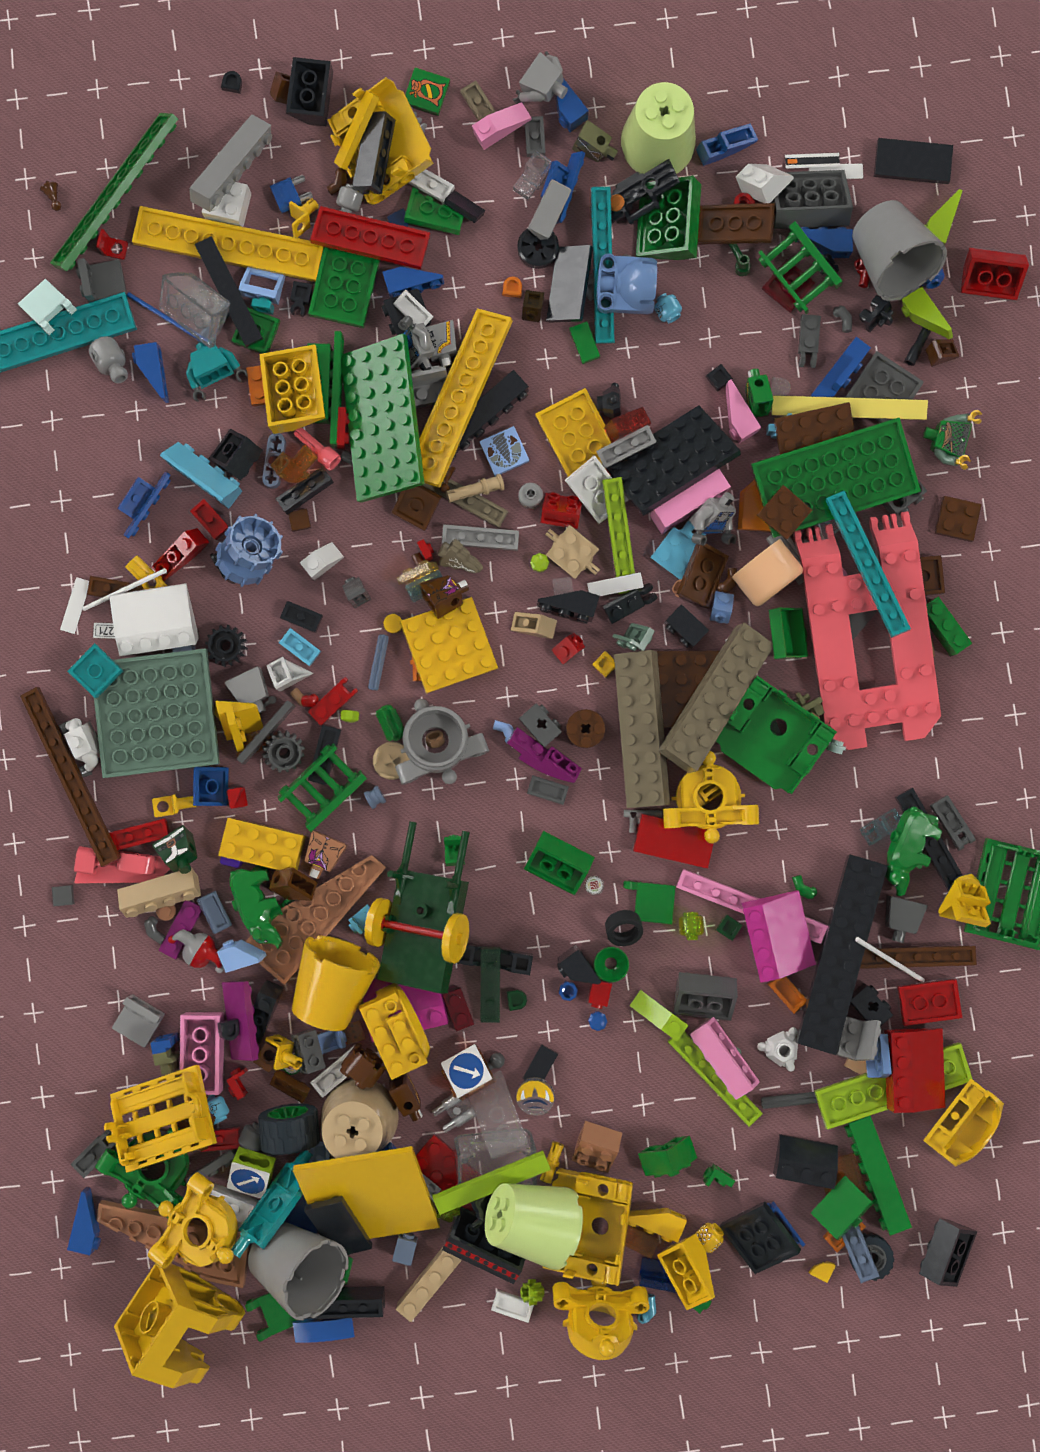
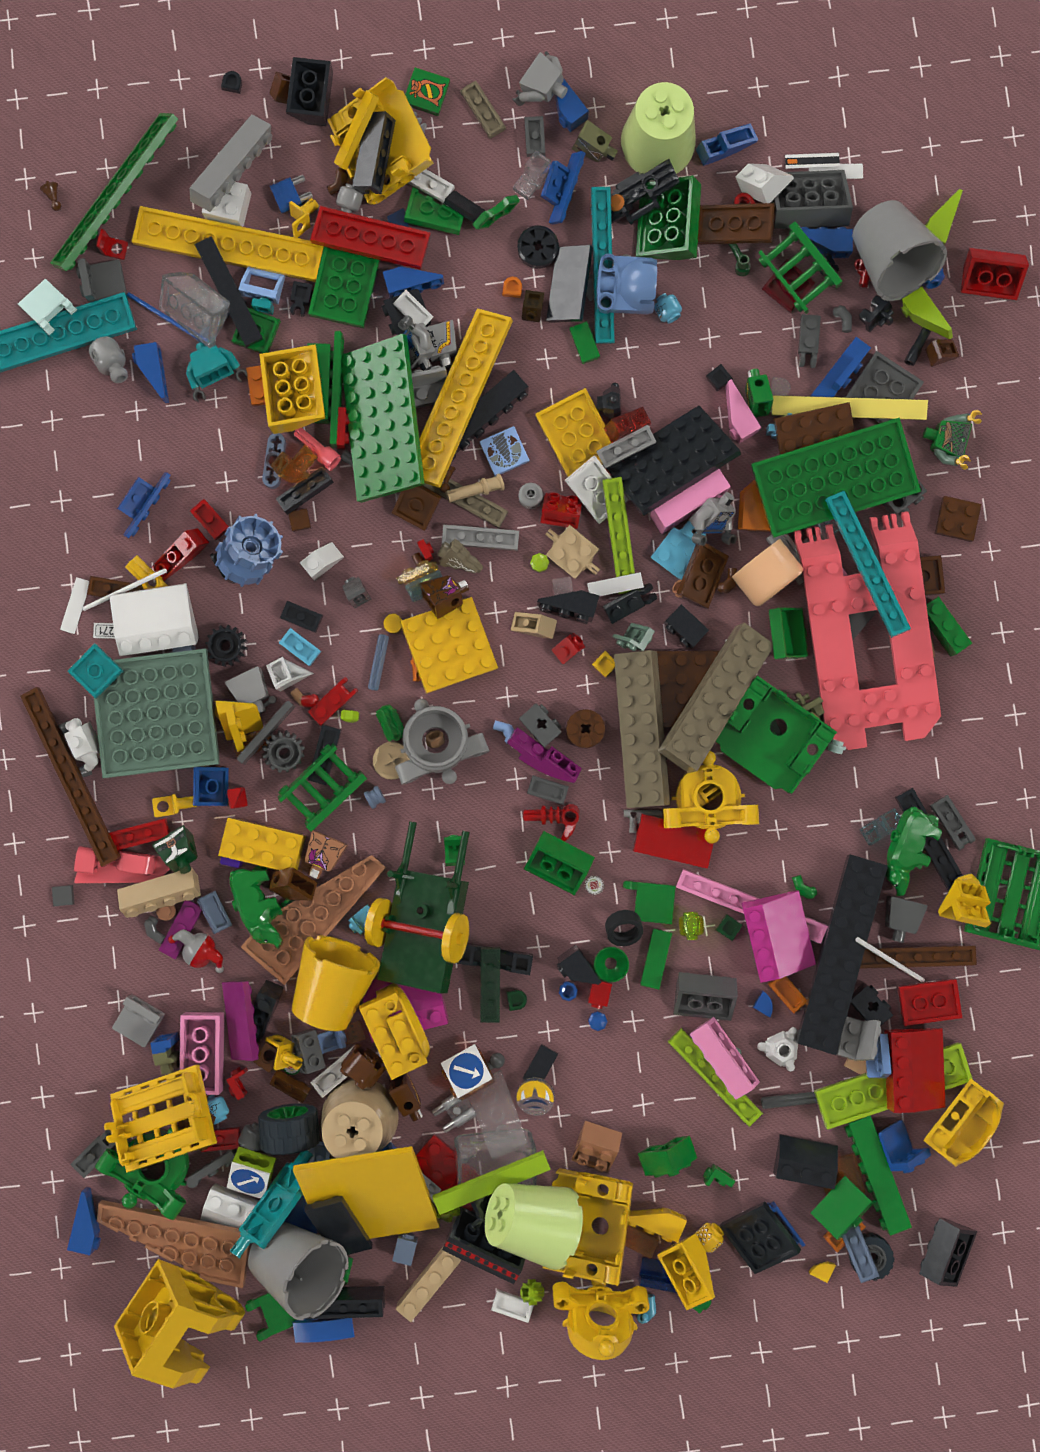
(196, 1204): yellow piece -> none
(202, 474): medium azure slope -> none
(228, 1029): black tile -> none
(236, 454): black slope -> none
(239, 955): light blue slope -> none
(458, 1009): dark red piece -> none
(500, 124): bright pink slope -> none
(503, 208): none -> green tile
(549, 210): light grey slope -> none
(553, 1158): yellow pin -> none
(555, 815): none -> red piece
(656, 958): none -> green tile
(659, 1015): lime slope -> none
(722, 607): medium blue bracket -> none
(764, 1004): none -> blue tile
(784, 512): reddish brown plate -> none
(899, 1149): none -> blue bracket
(913, 161): black tile -> none

